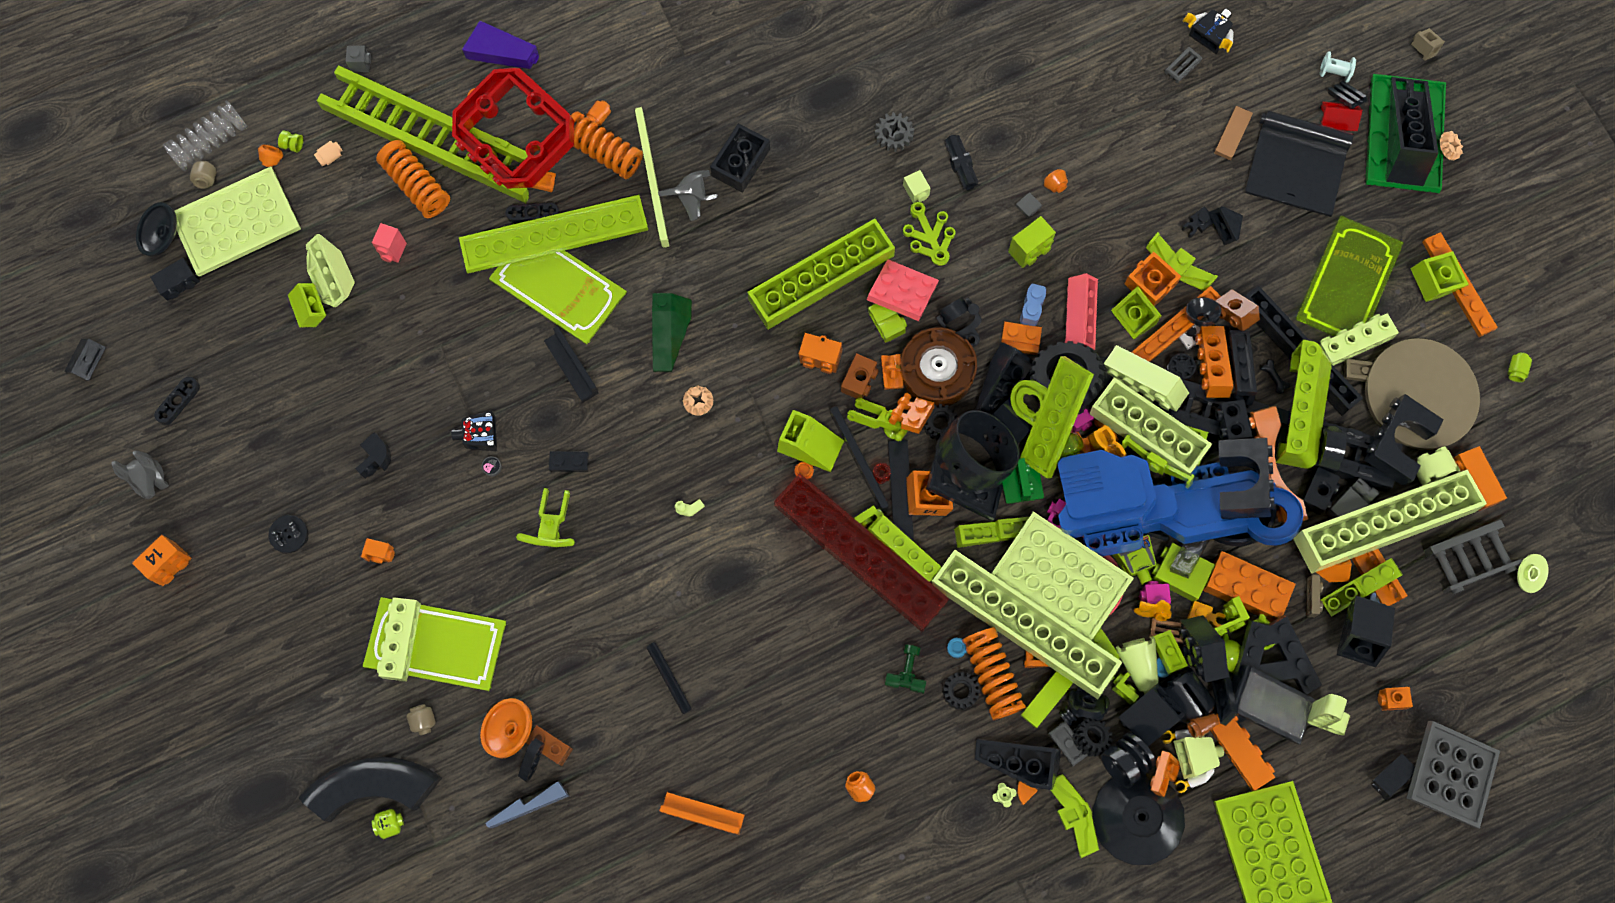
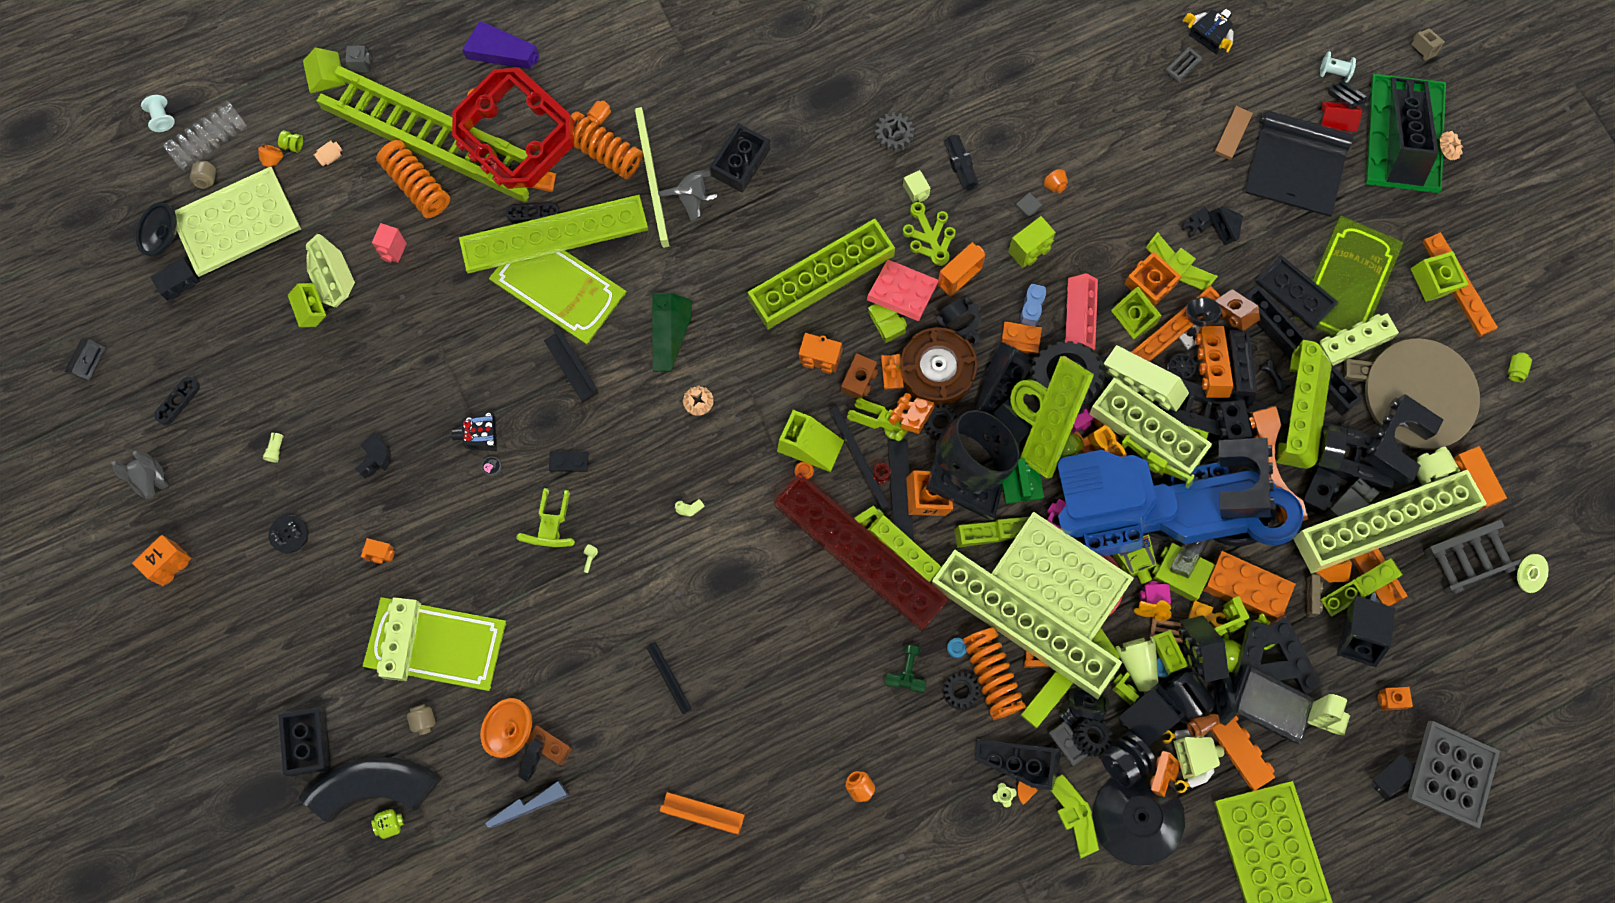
(155, 105): none -> light aqua hose
(272, 452): none -> yellowish green pin
(304, 742): none -> black brick
(320, 70): none -> lime slope
(591, 551): none -> yellowish green hand
(961, 269): none -> orange window
(1296, 292): none -> black tile

